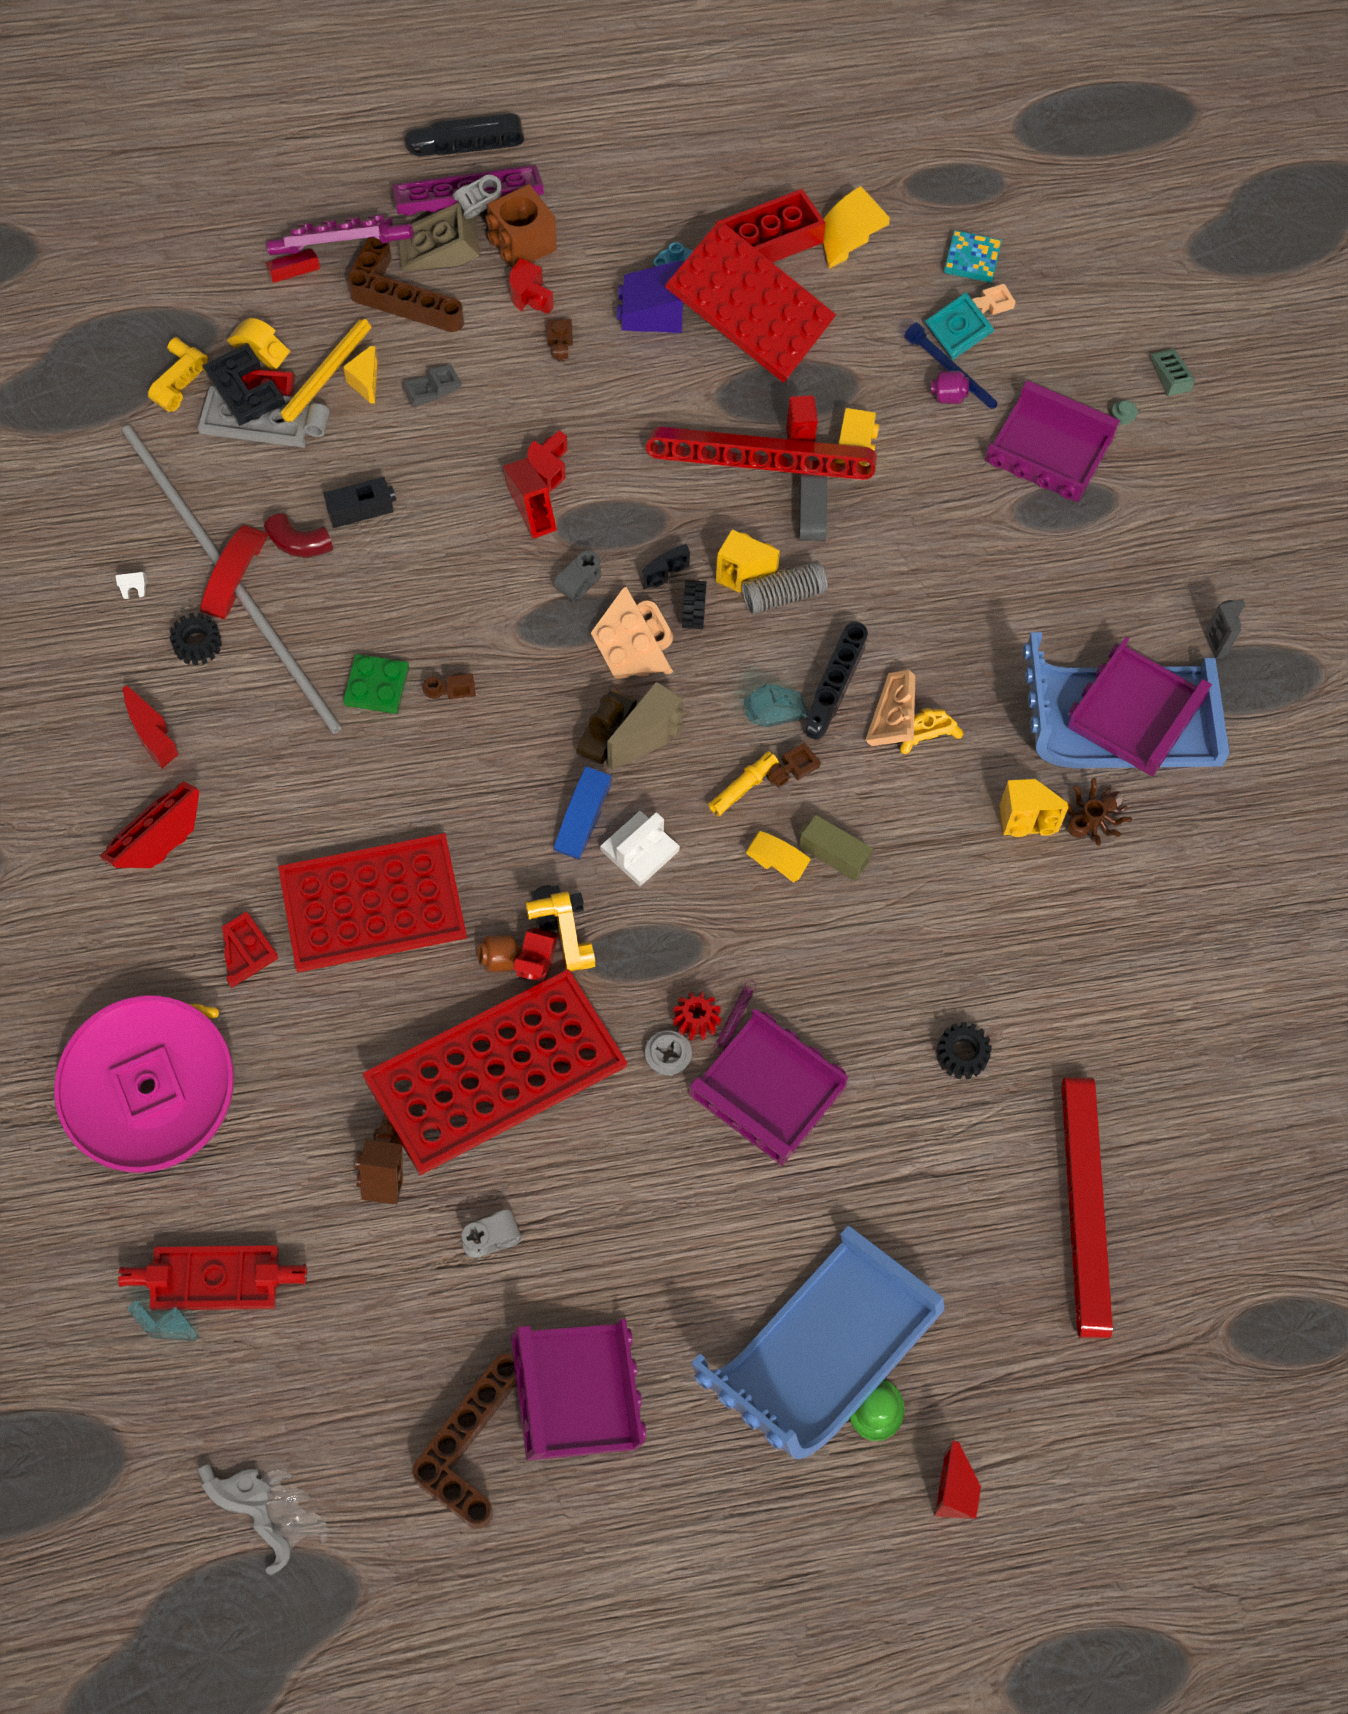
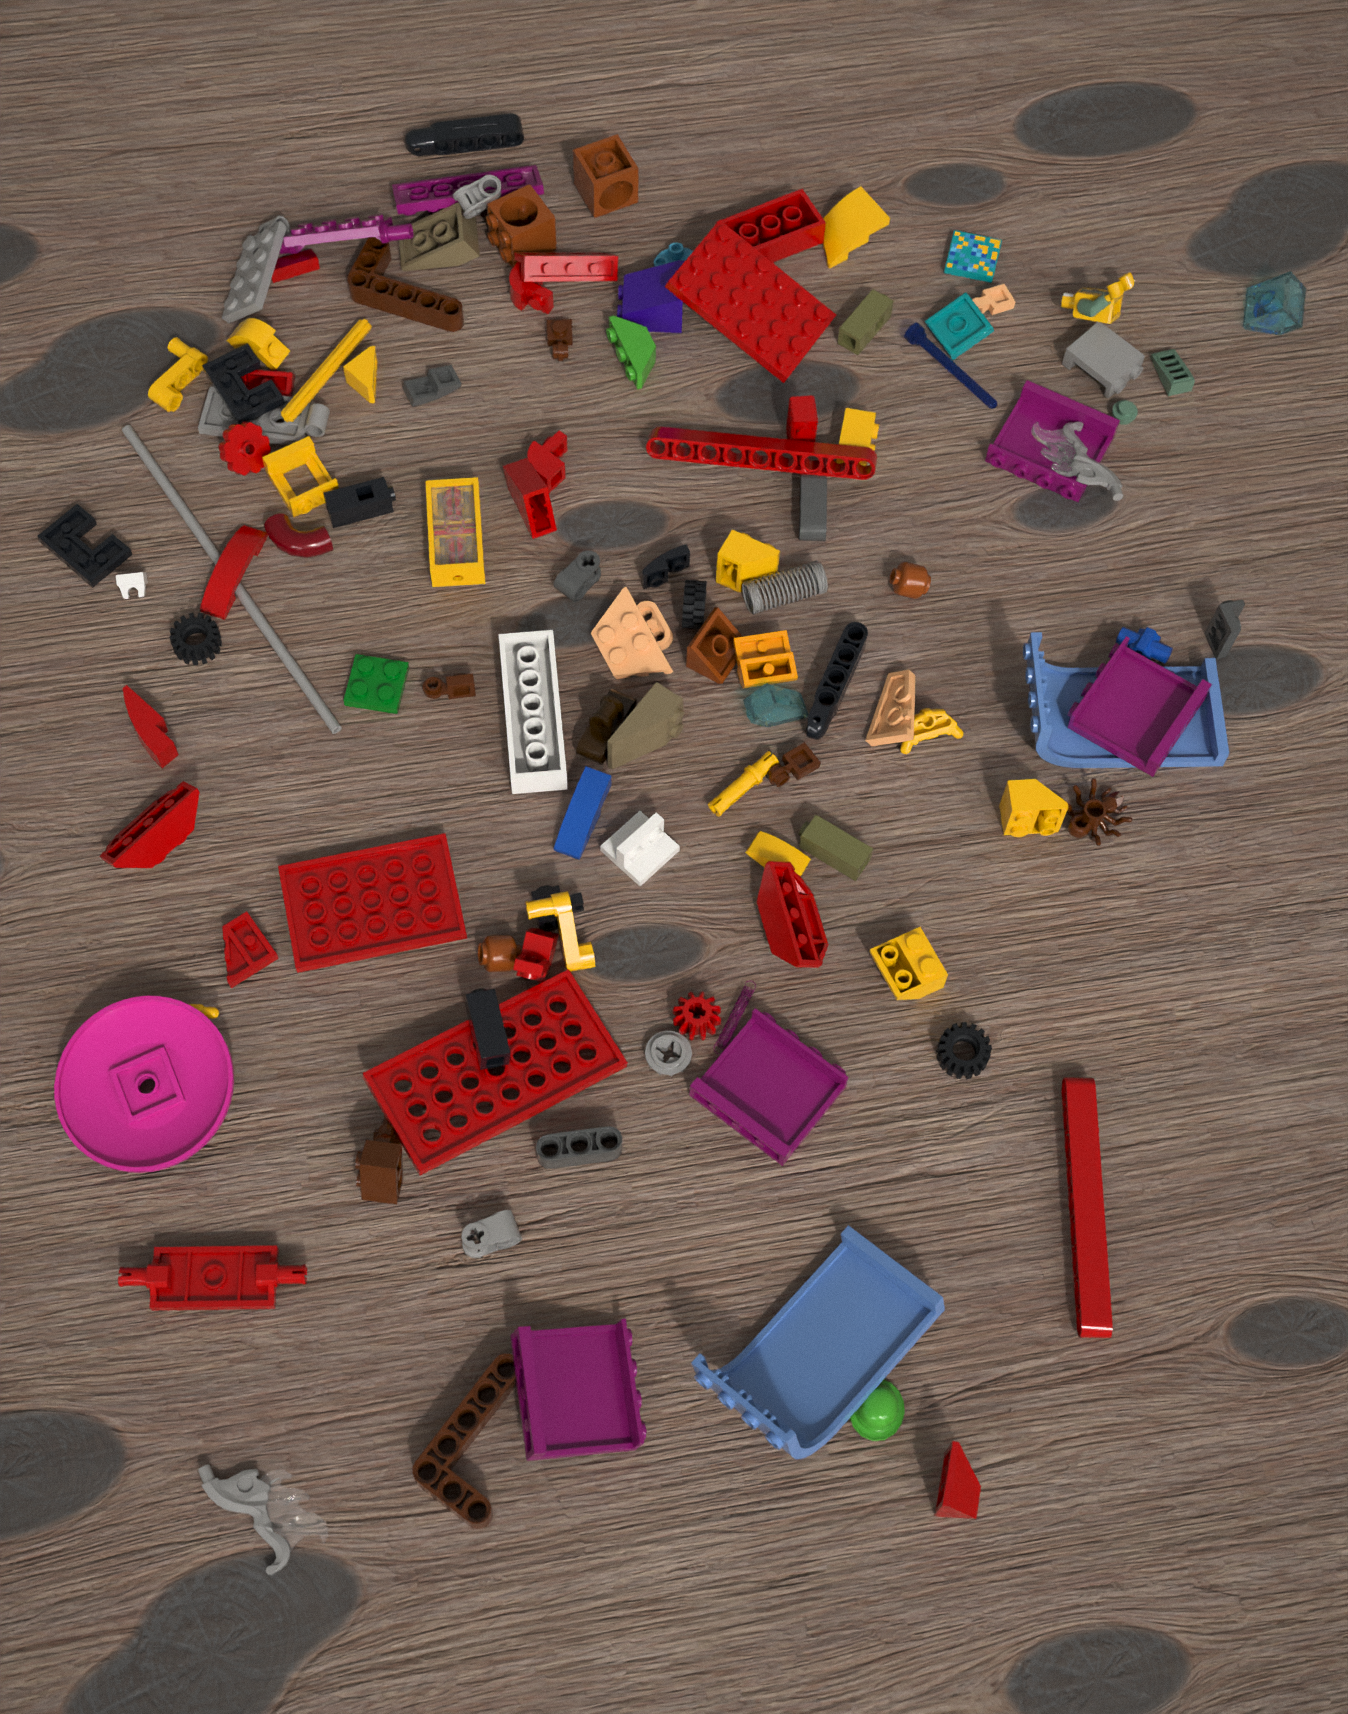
(64, 542): none -> black plate
(169, 1327): clear light blue slope -> none
(244, 448): none -> red plant
(255, 270): none -> light grey hinge
(289, 458): none -> yellow panel
(455, 532): none -> brick
(487, 1028): none -> black brick
(532, 712): none -> white brick
(567, 266): none -> fence
(590, 1137): none -> dark grey beam
(605, 175): none -> dark orange brick
(633, 348): none -> bright green slope
(712, 648): none -> dark orange slope
(764, 659): none -> light orange brick
(791, 917): none -> red wedge
(865, 322): none -> olive brick
(910, 580): none -> dark orange head
(910, 965): none -> yellow slope
(950, 387): magenta head -> none
(1072, 458): none -> piece
(1099, 304): none -> torso
(1105, 358): none -> light grey panel
(1146, 643): none -> blue axle
(1275, 305): none -> clear light blue slope

